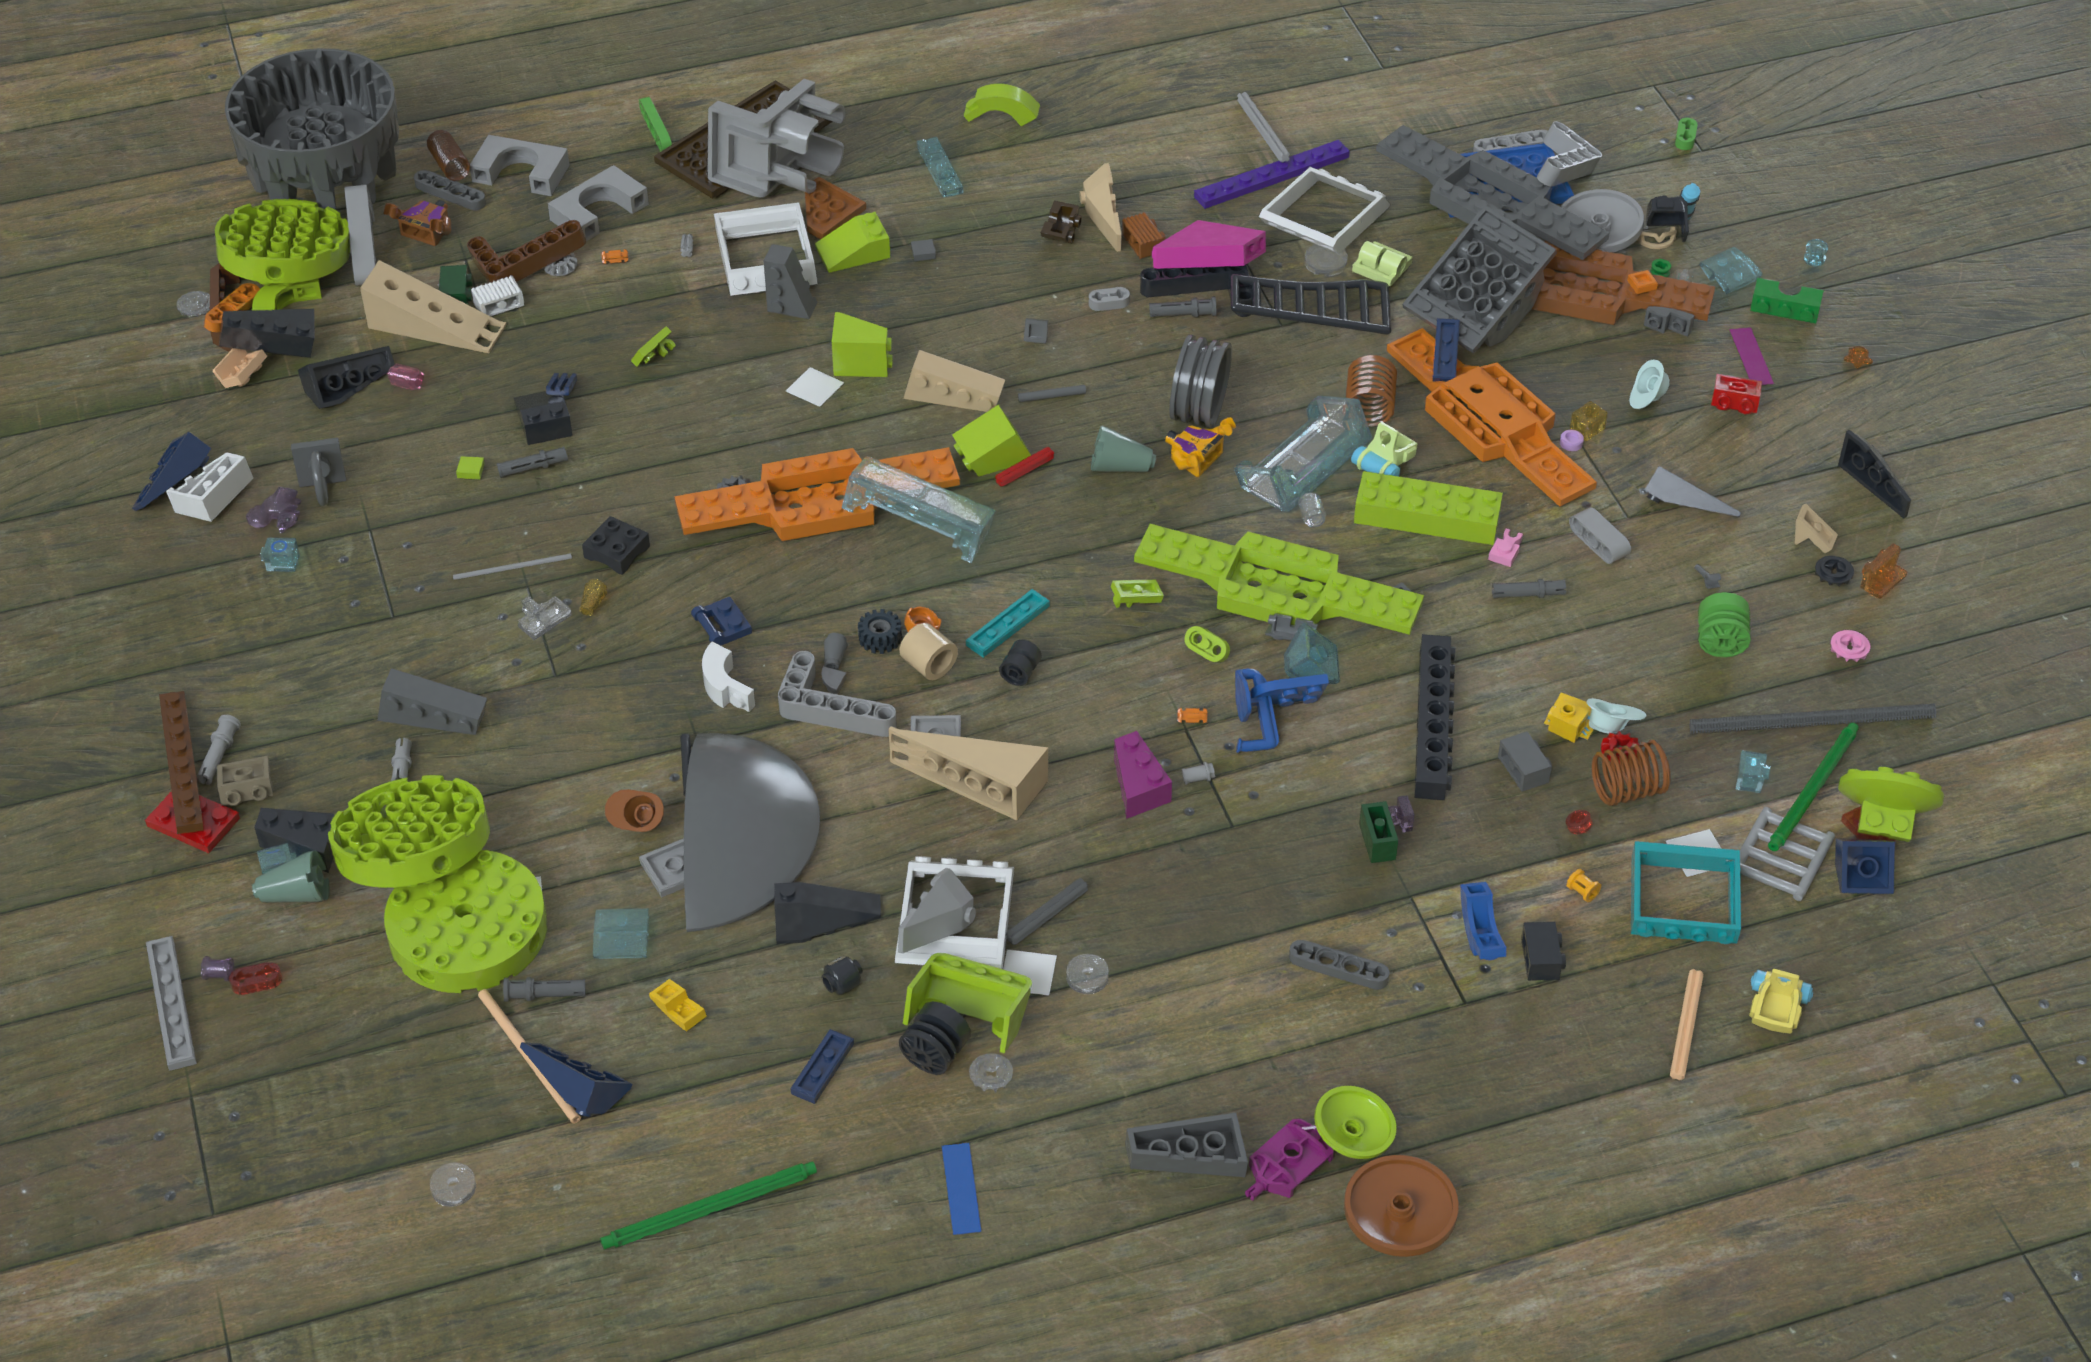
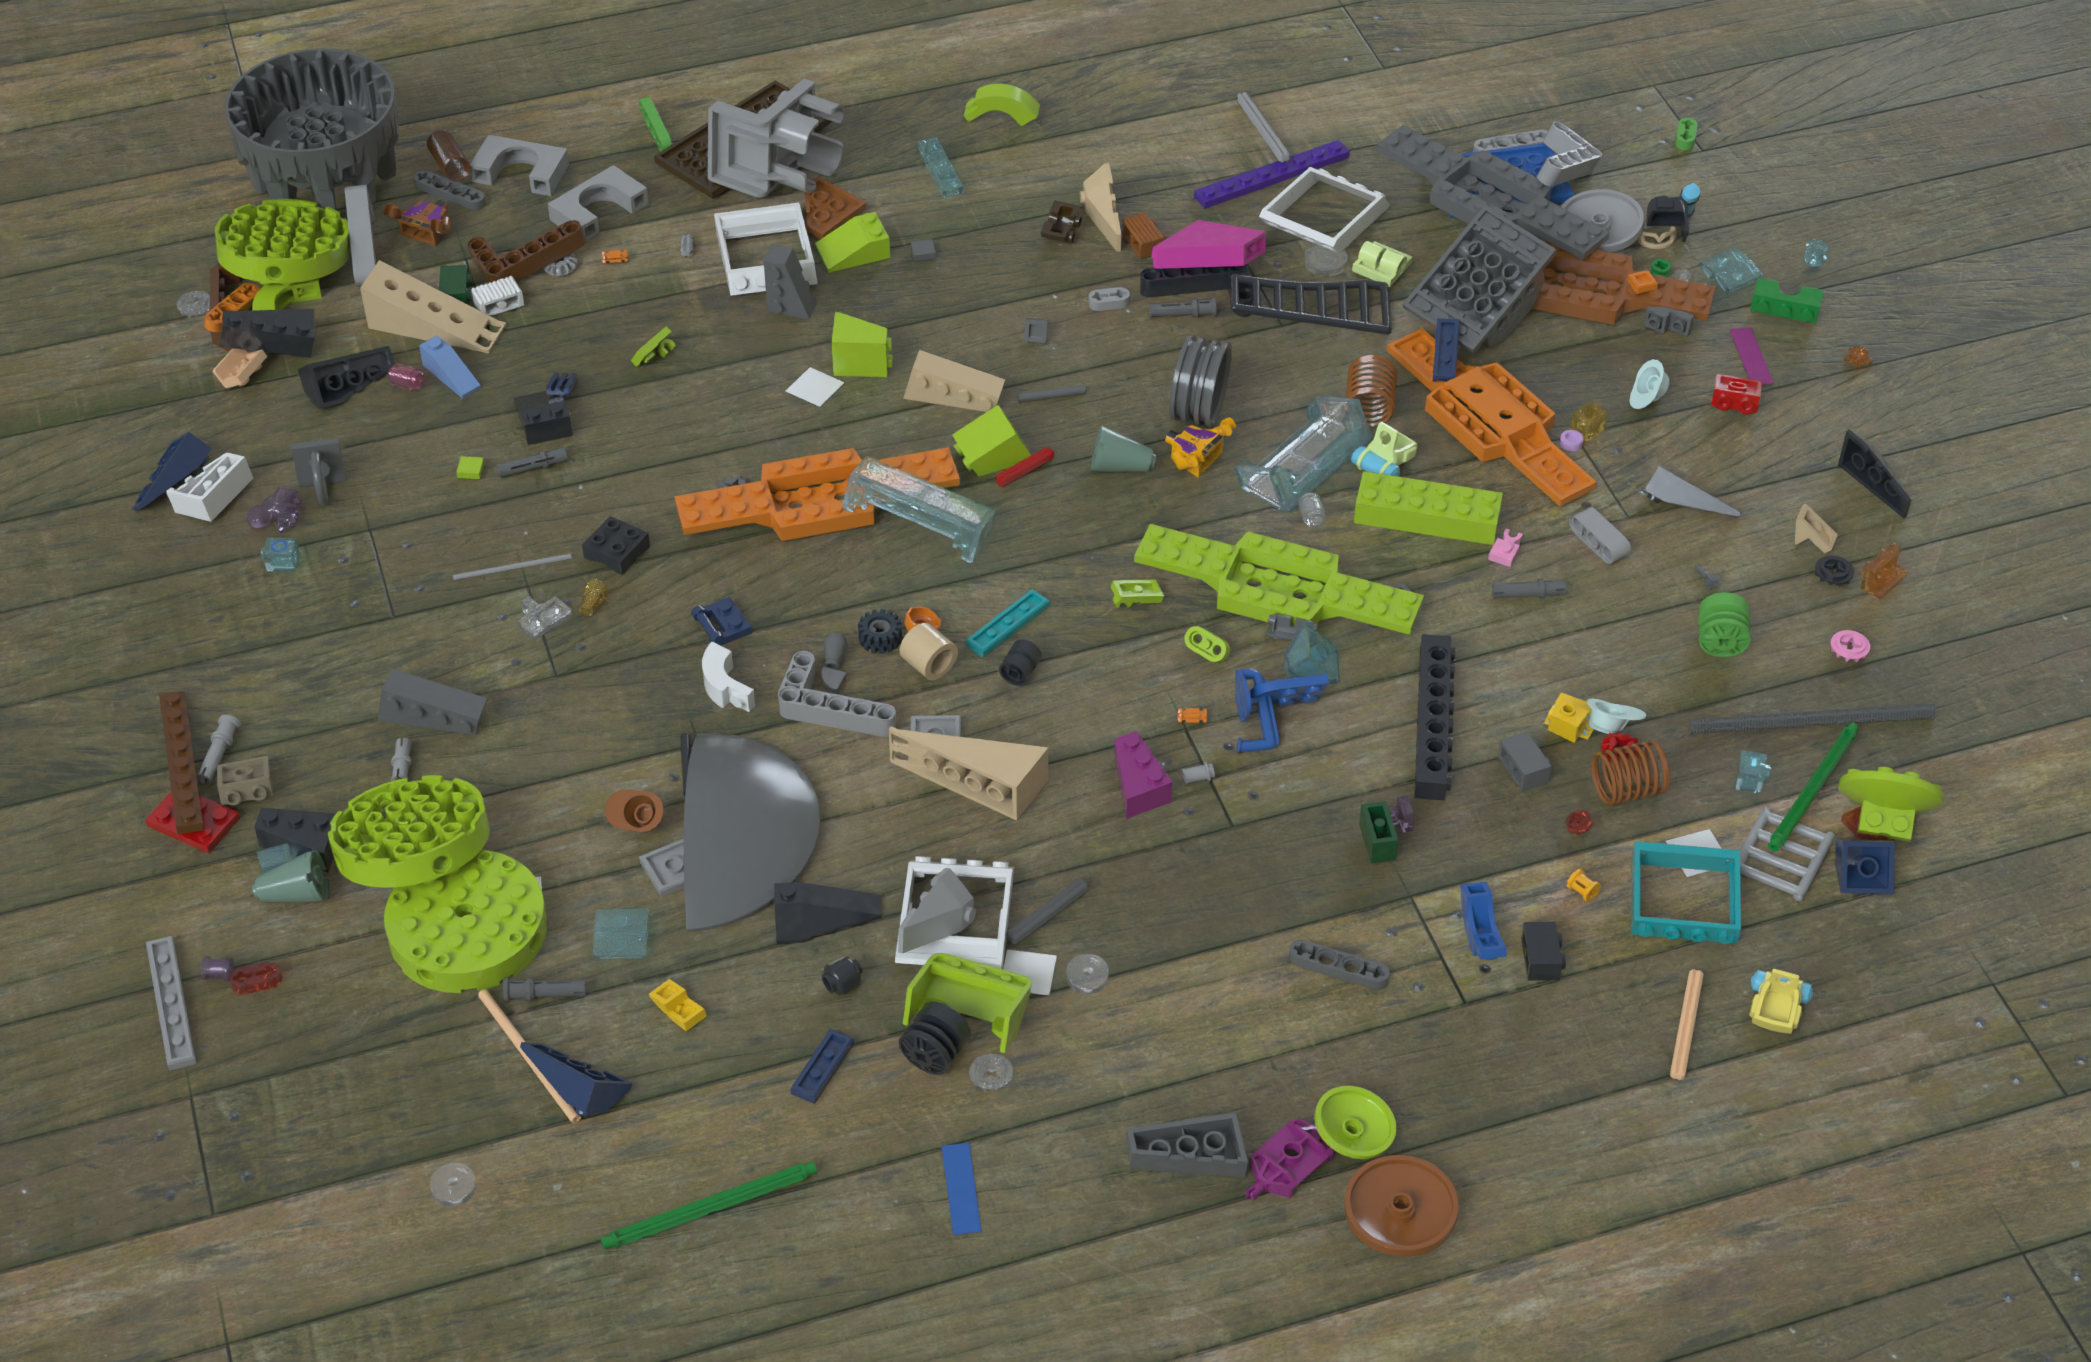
(448, 367): none -> medium blue slope

